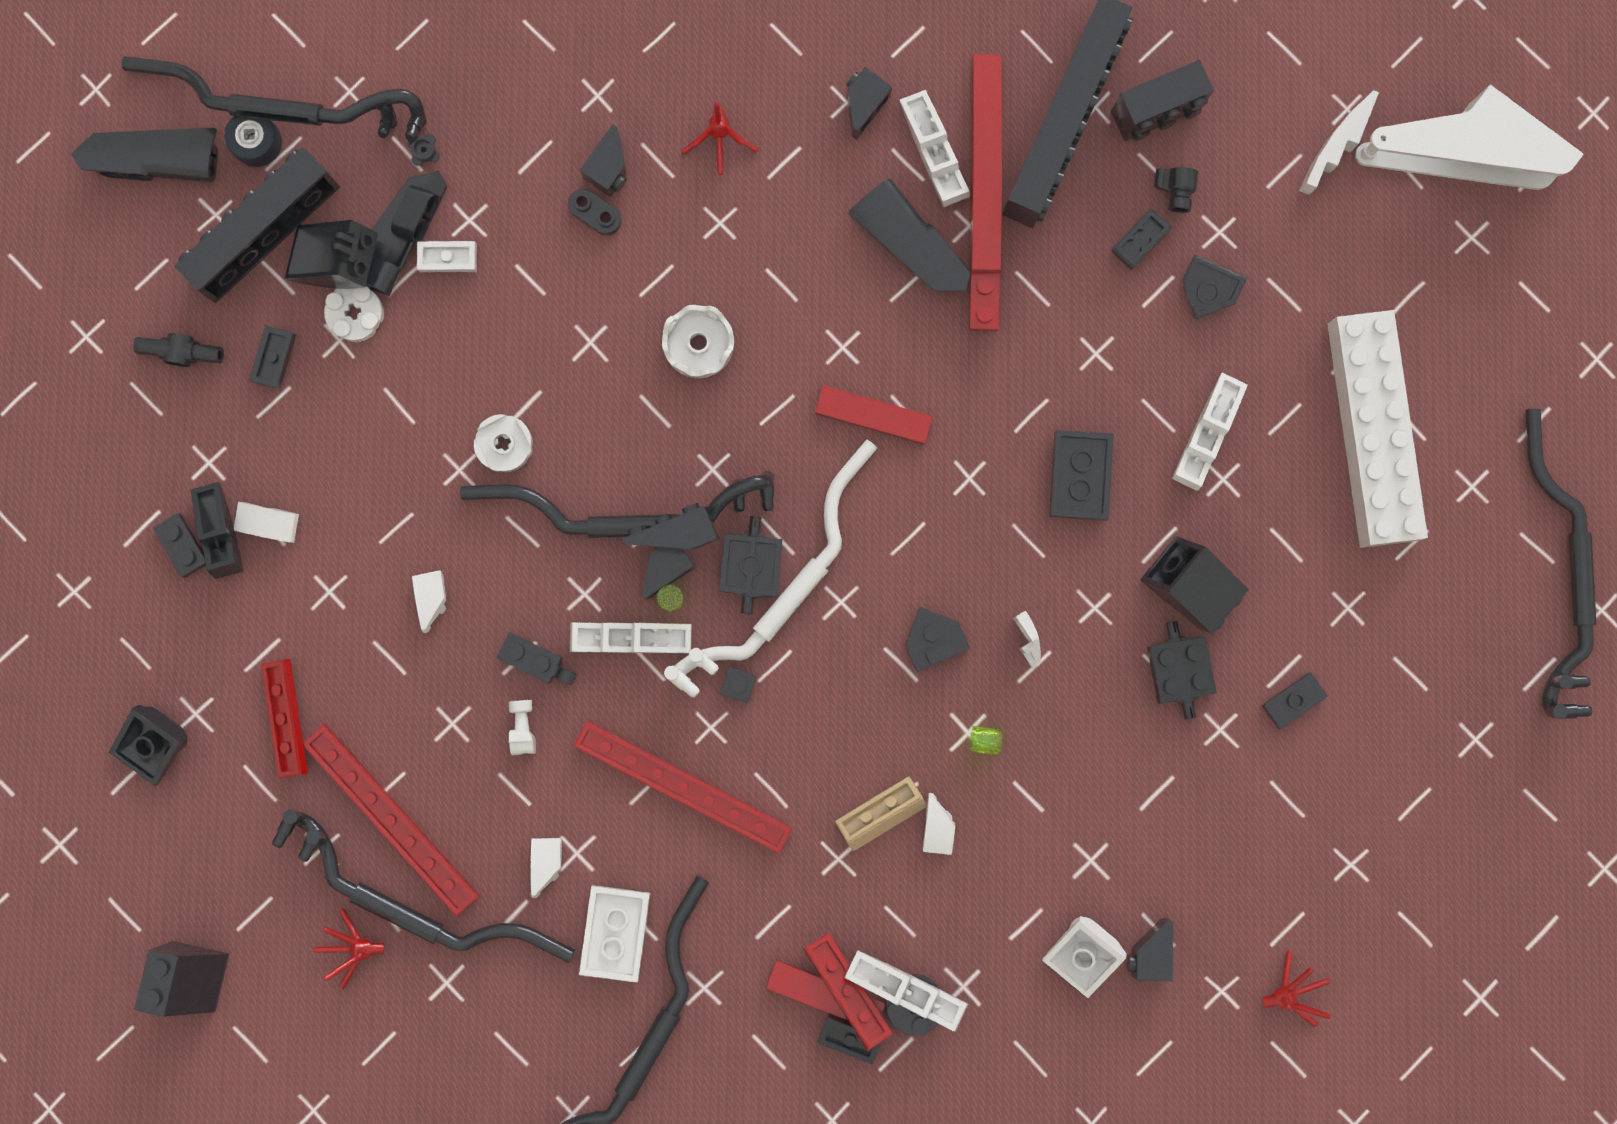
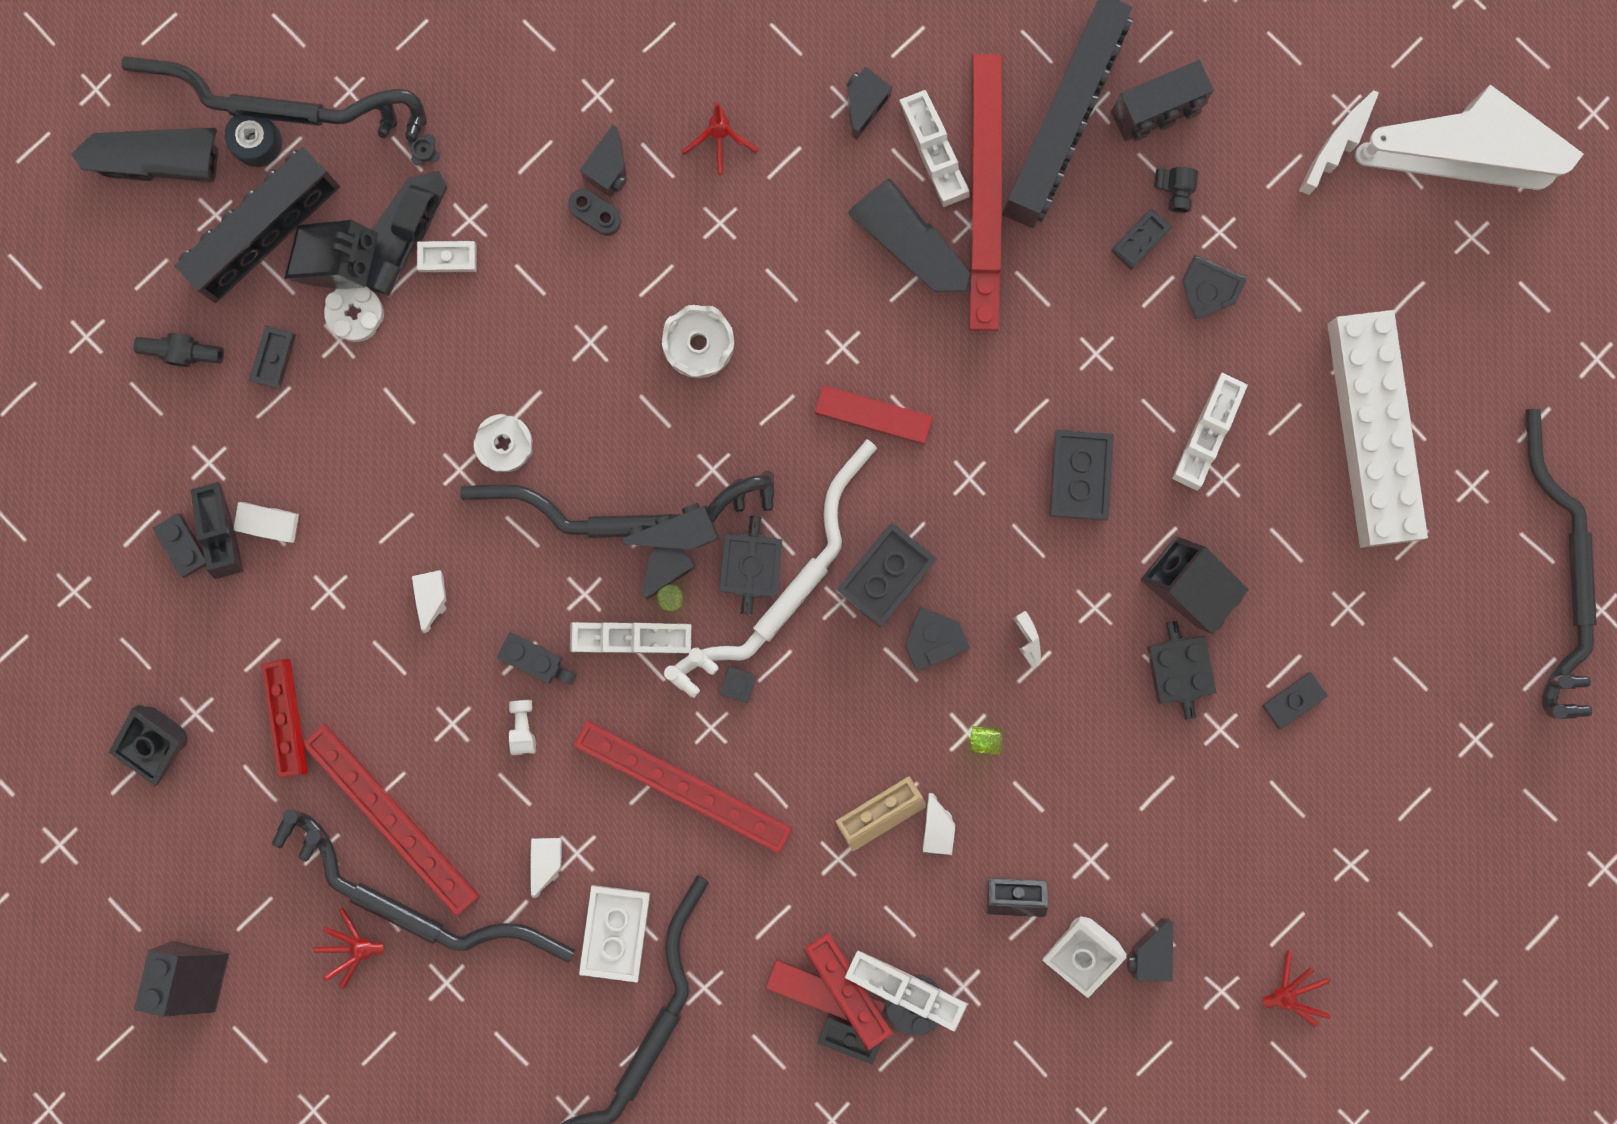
(885, 575): none -> black brick
(1017, 897): none -> black slope

